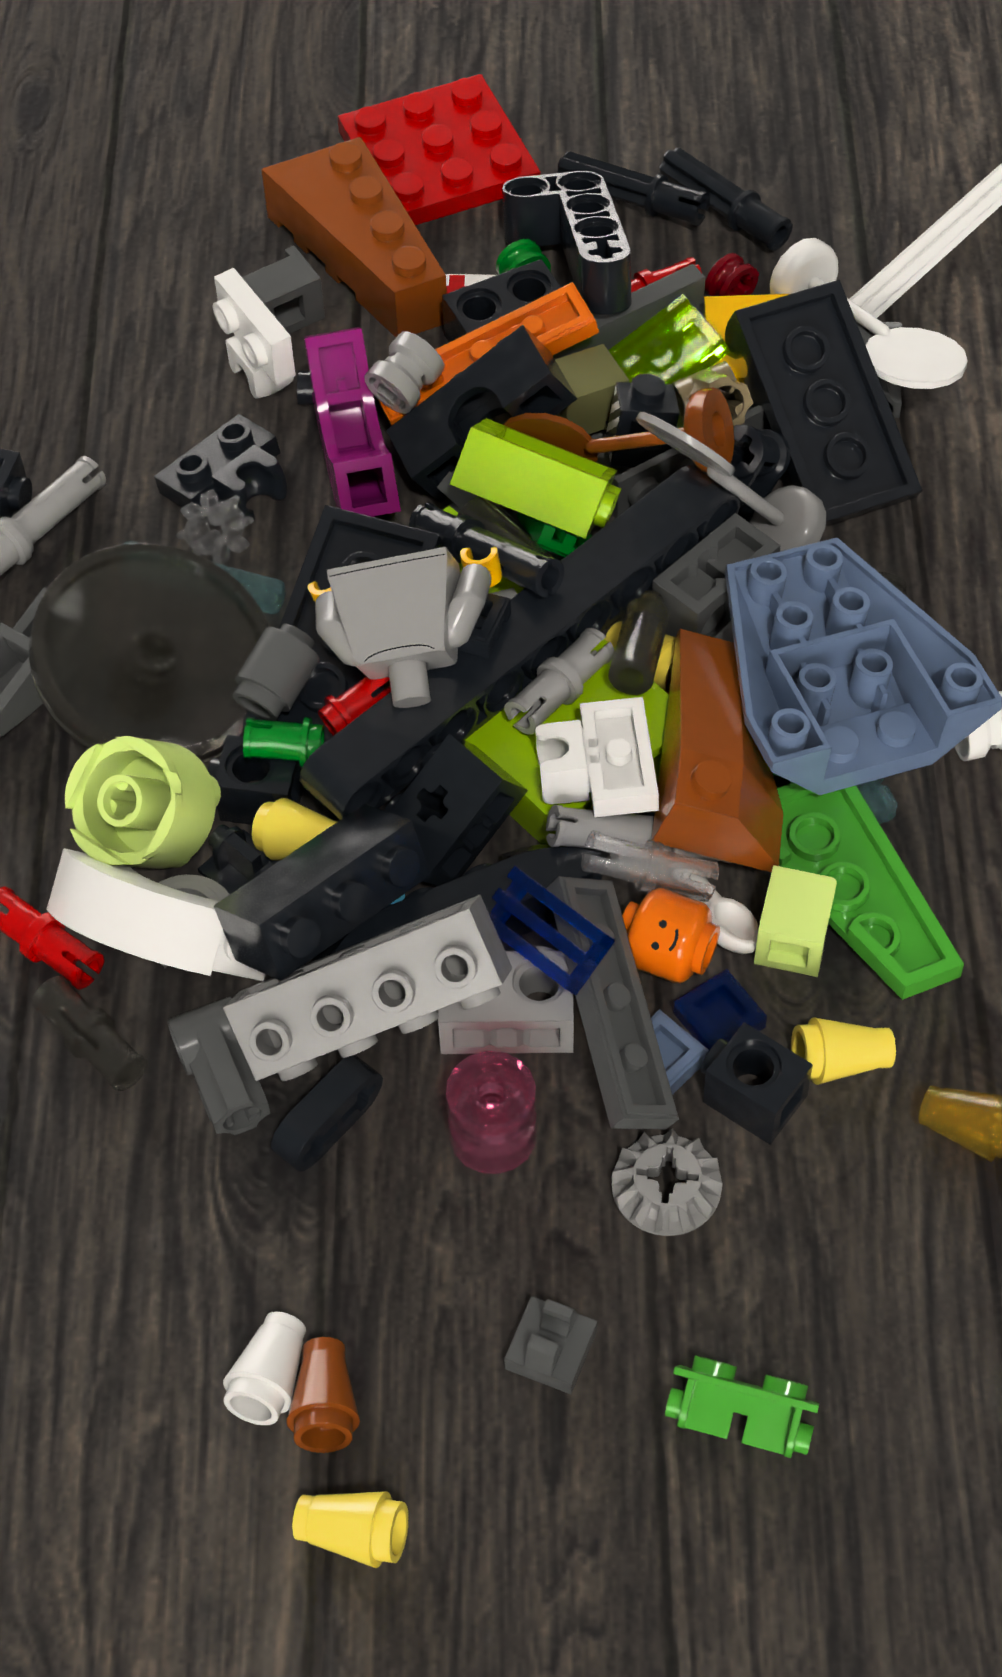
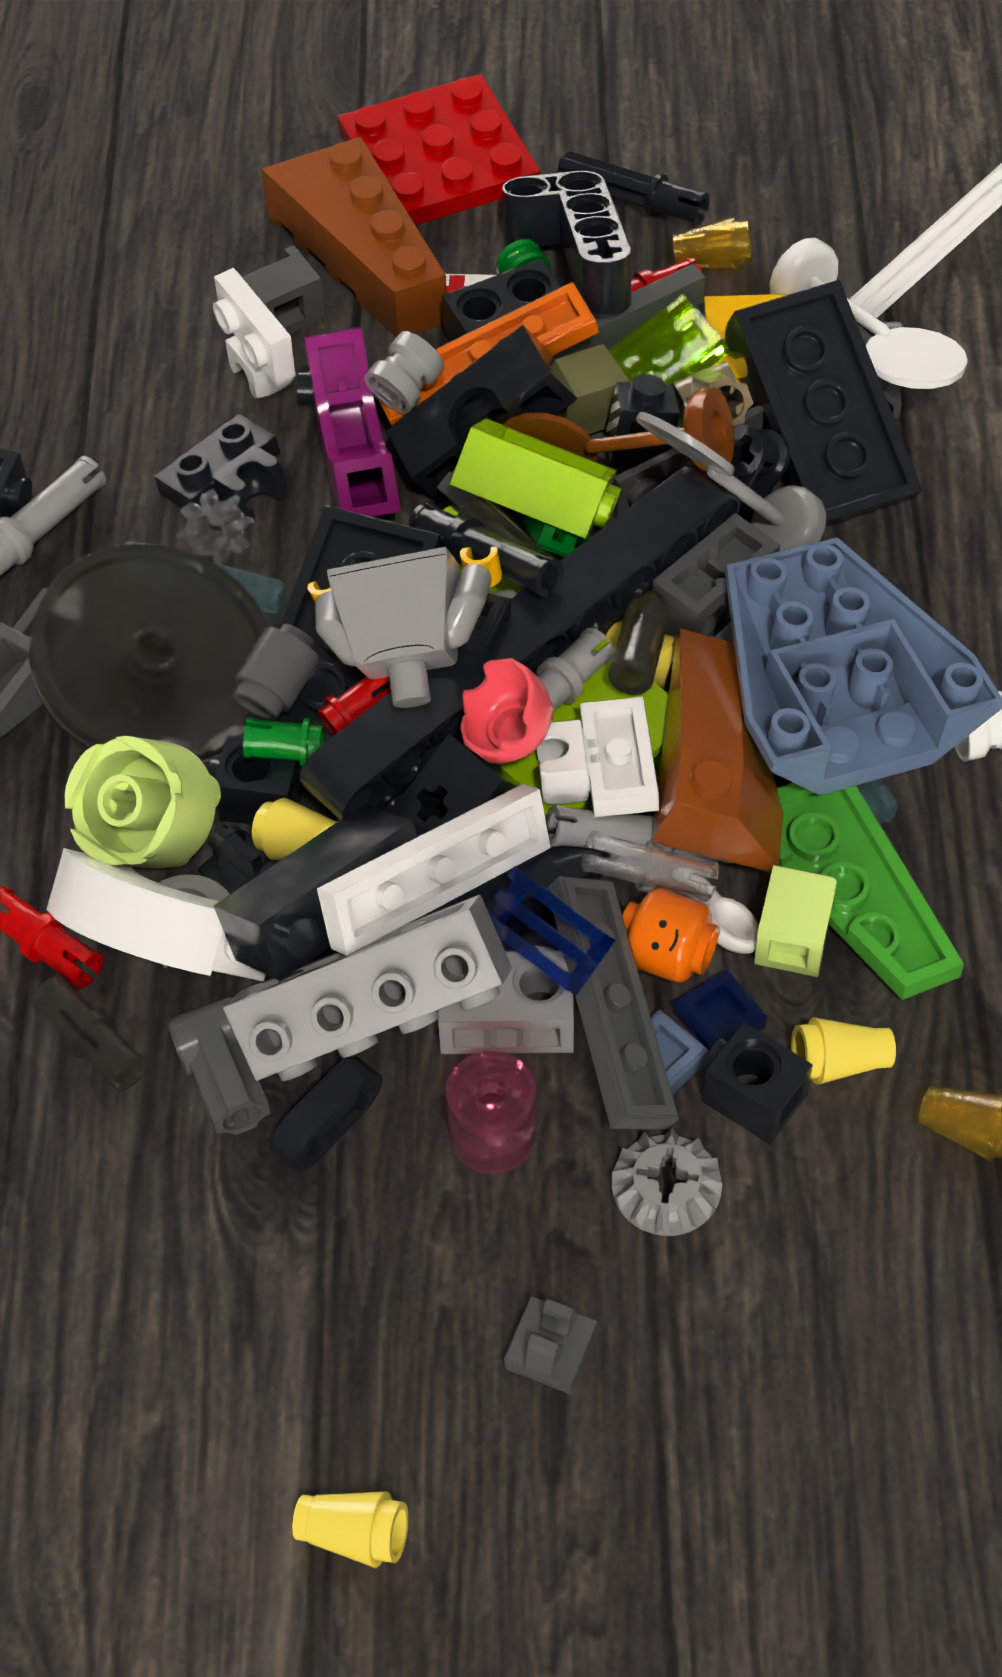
(266, 1372): white cone -> none
(323, 1400): dark orange cone -> none
(433, 869): none -> white plate
(506, 713): none -> coral hair
(716, 245): none -> clear yellow cone
(731, 277): dark red bush -> none
(740, 207): black axle -> none
(771, 1410): bright green hinge -> none

